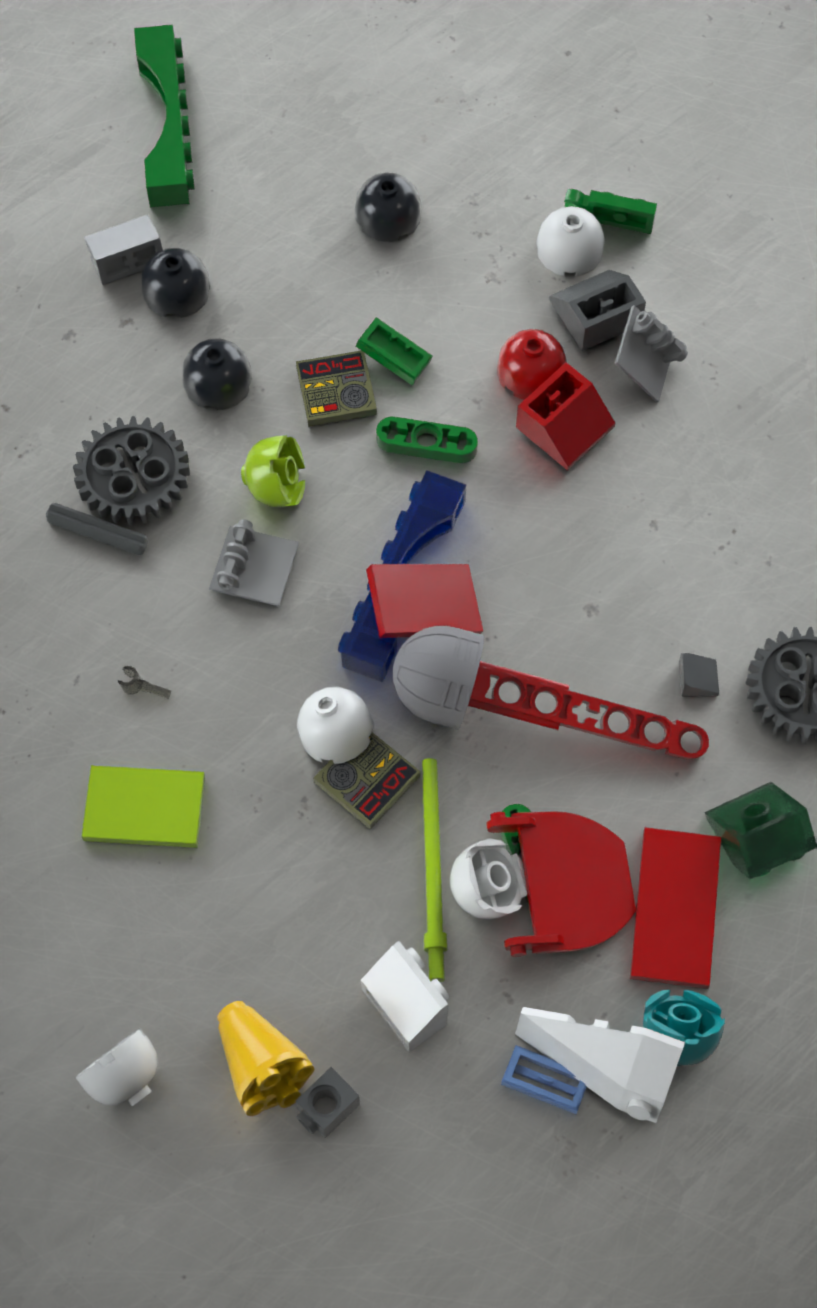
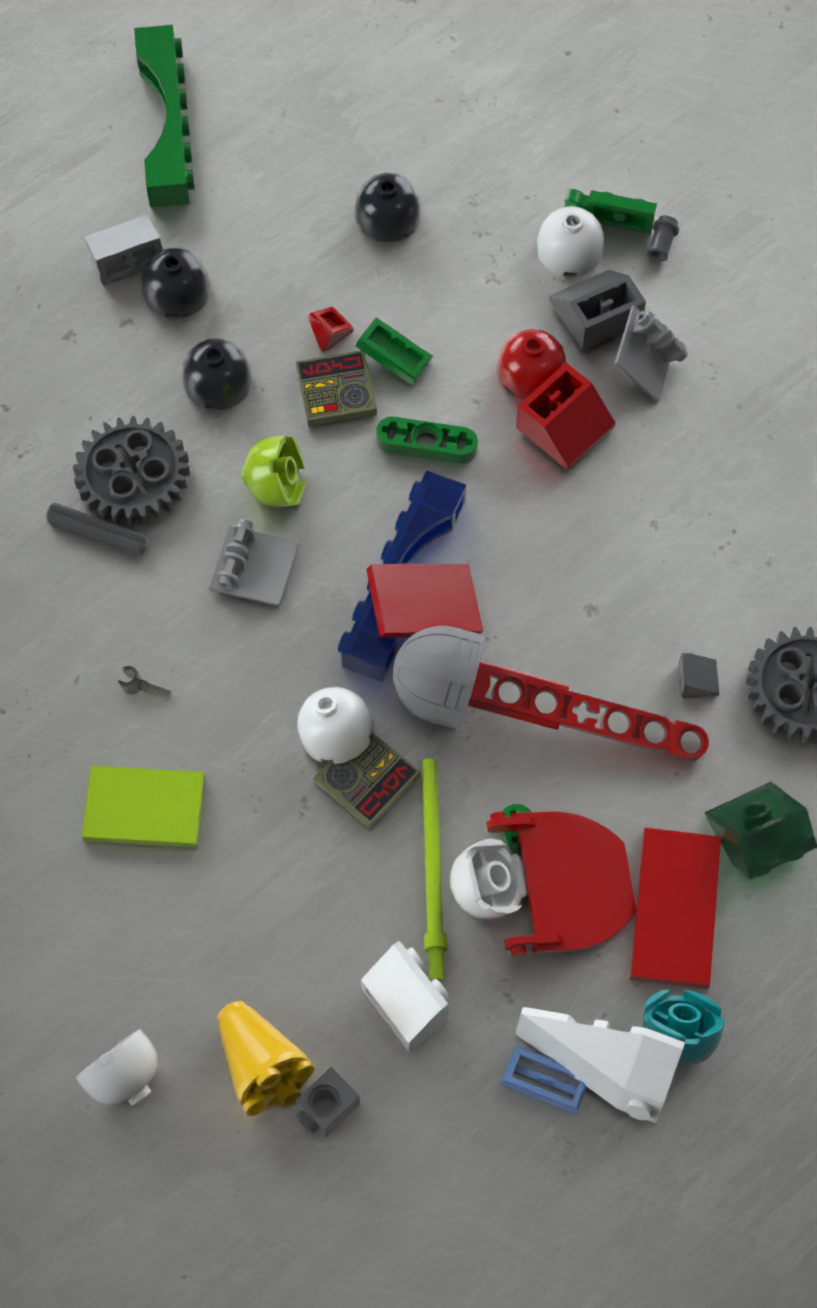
(329, 327): none -> red slope
(665, 230): none -> dark grey pin

